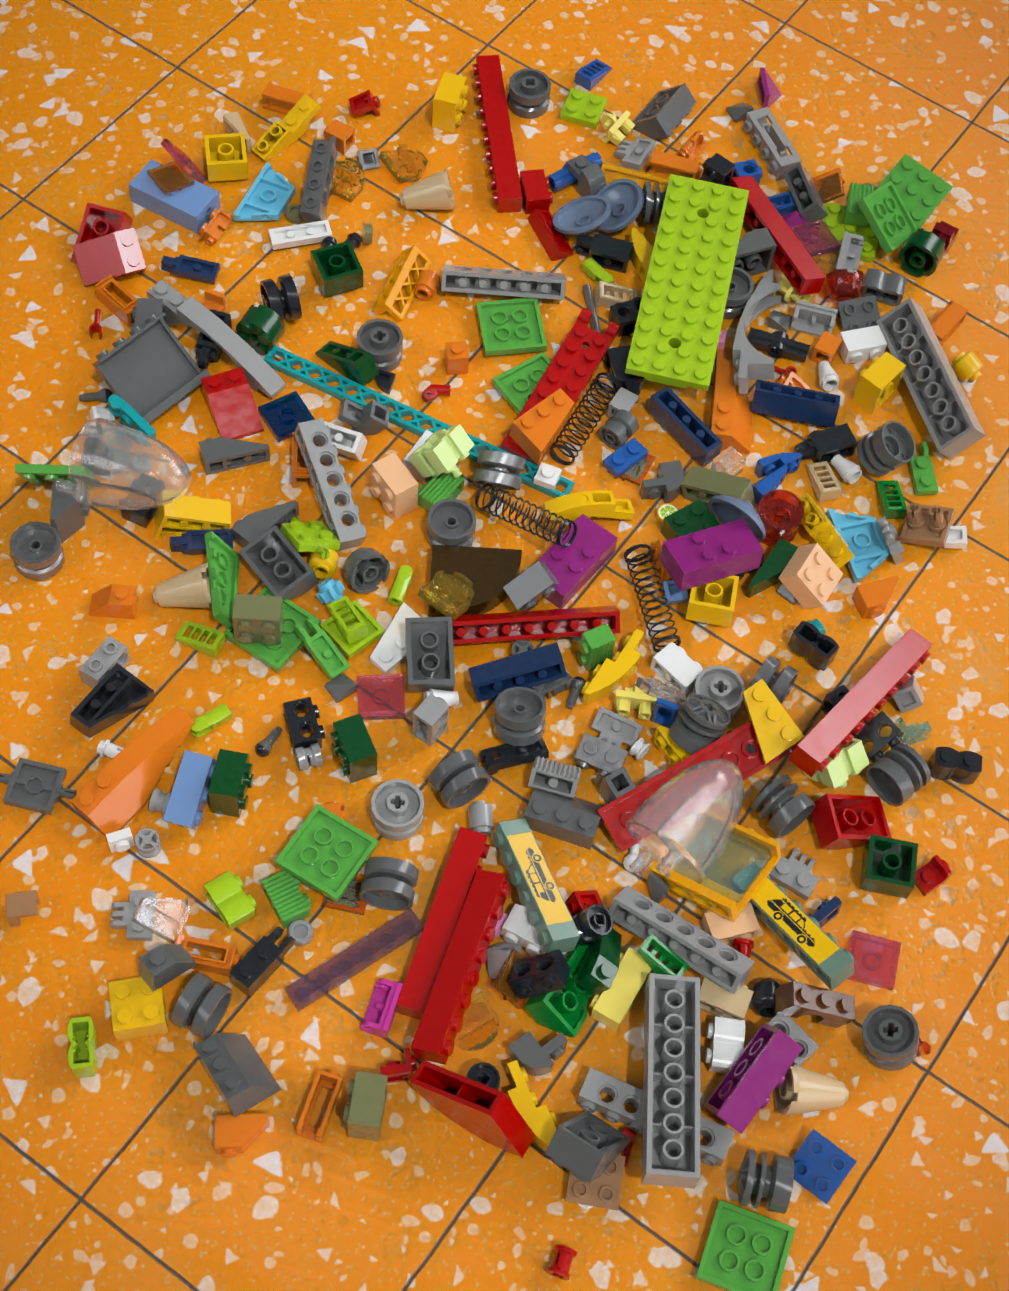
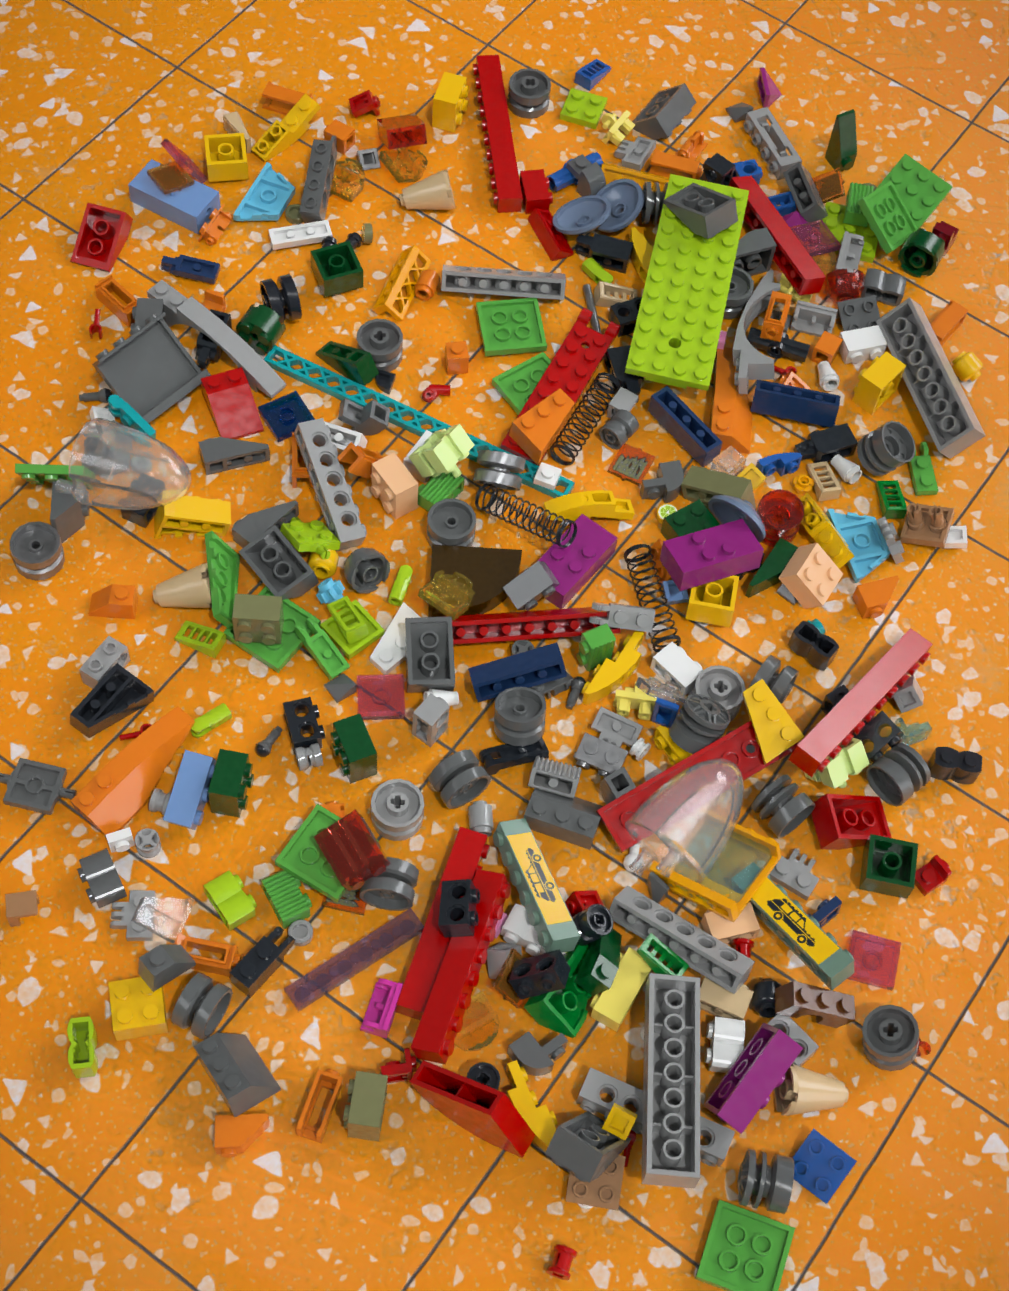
(102, 878): none -> dark grey brick
(108, 749): white pin -> none
(109, 254): slope -> none
(134, 734): none -> red hand
(194, 540): dark blue hinge -> none
(352, 851): none -> clear red brick
(360, 459): none -> orange window
(402, 131): none -> clear red brick
(454, 908): none -> black brick
(619, 1121): none -> yellow plate
(625, 457): blue plate -> none
(625, 616): none -> light grey hinge
(703, 209): none -> dark grey slope
(754, 474): none -> yellow plate
(769, 483): blue slope -> none
(772, 328): none -> orange window
(800, 487): none -> light orange plate
(843, 142): none -> dark green slope

